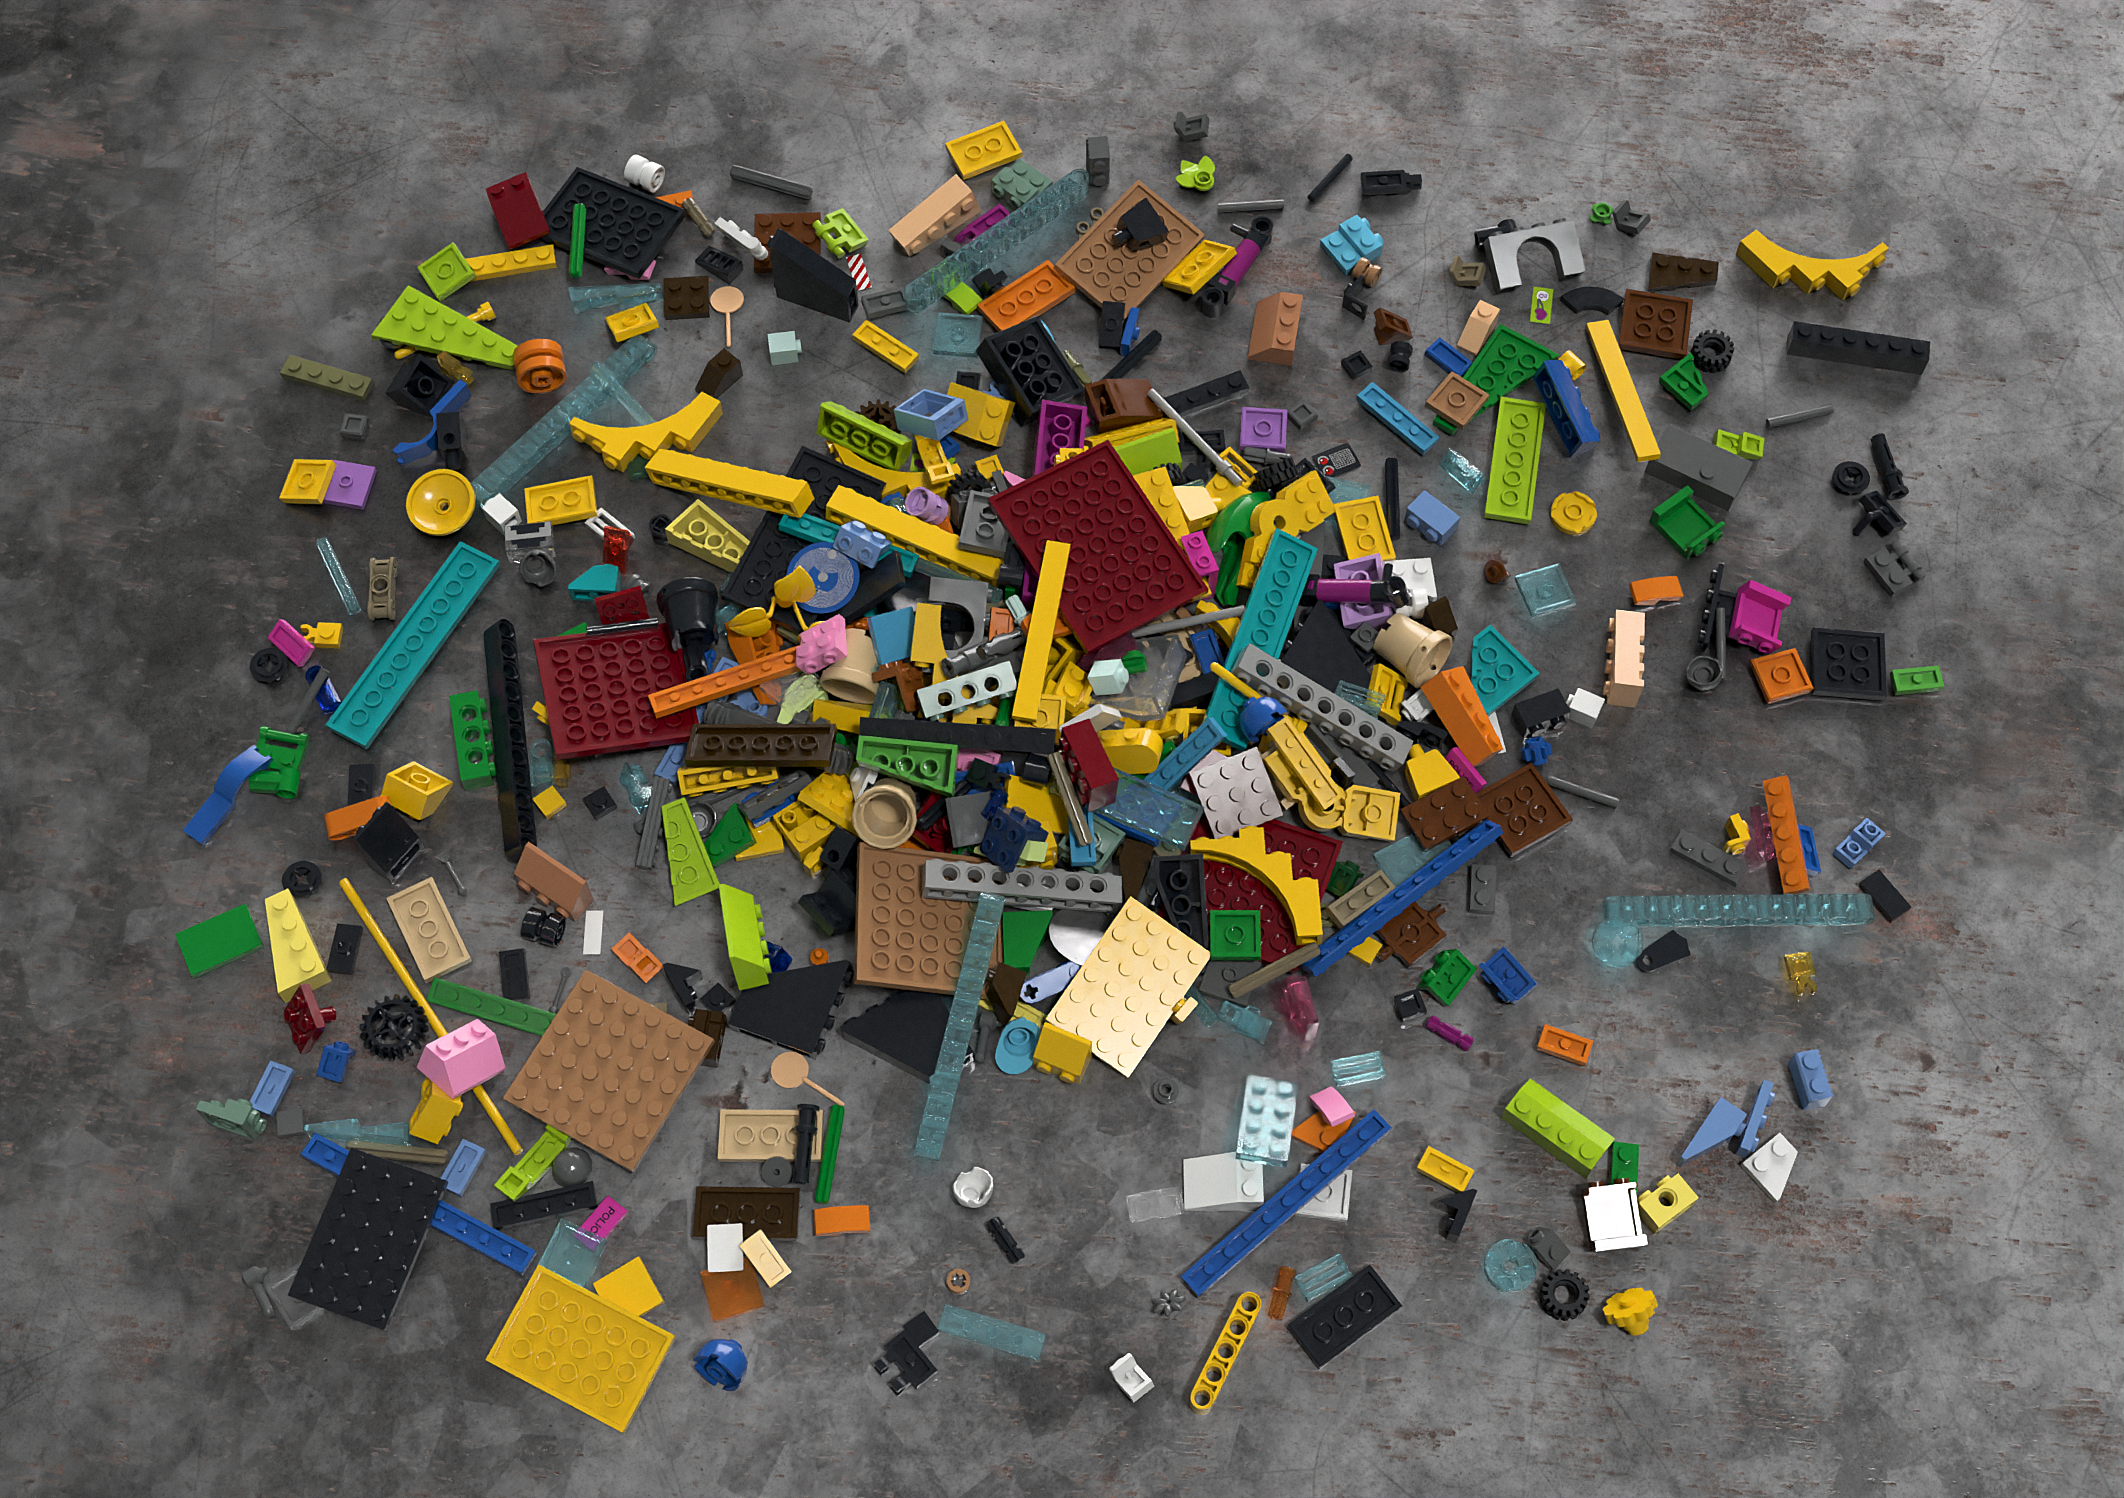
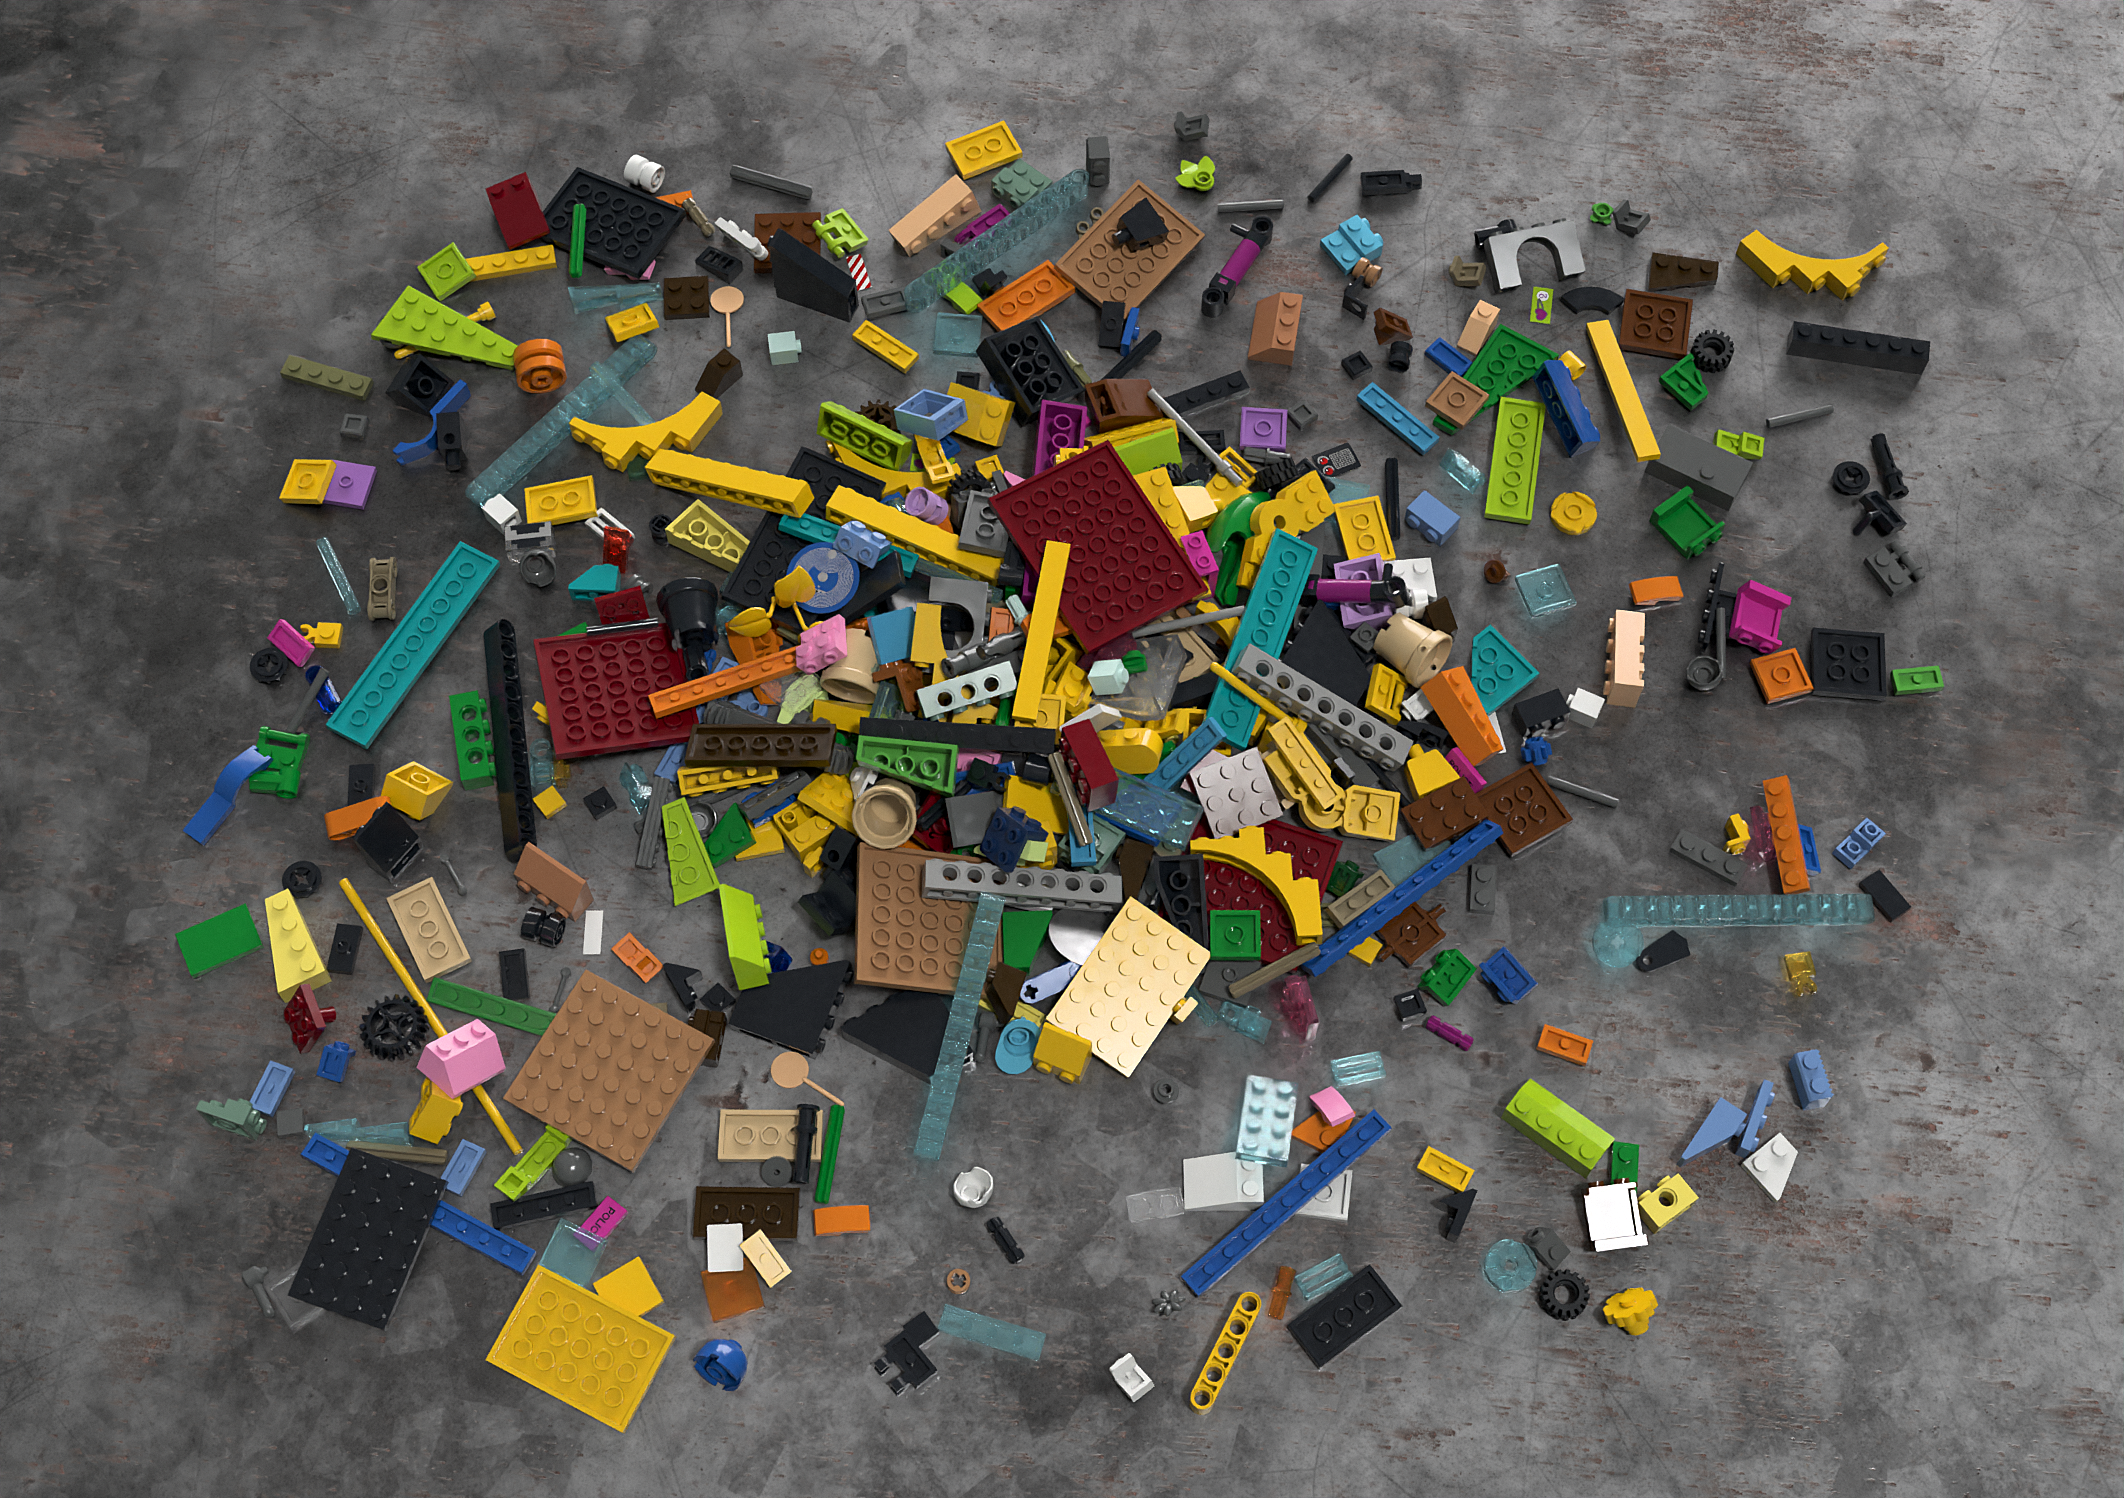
(435, 491): yellow dish -> none
(452, 366): clear yellow plate -> none
(997, 799): clear blue pin -> none
(1199, 266): yellow tile -> none
(1206, 650): blue tile -> none
(1260, 716): blue cylinder -> none
(1358, 701): clear light blue tile -> none

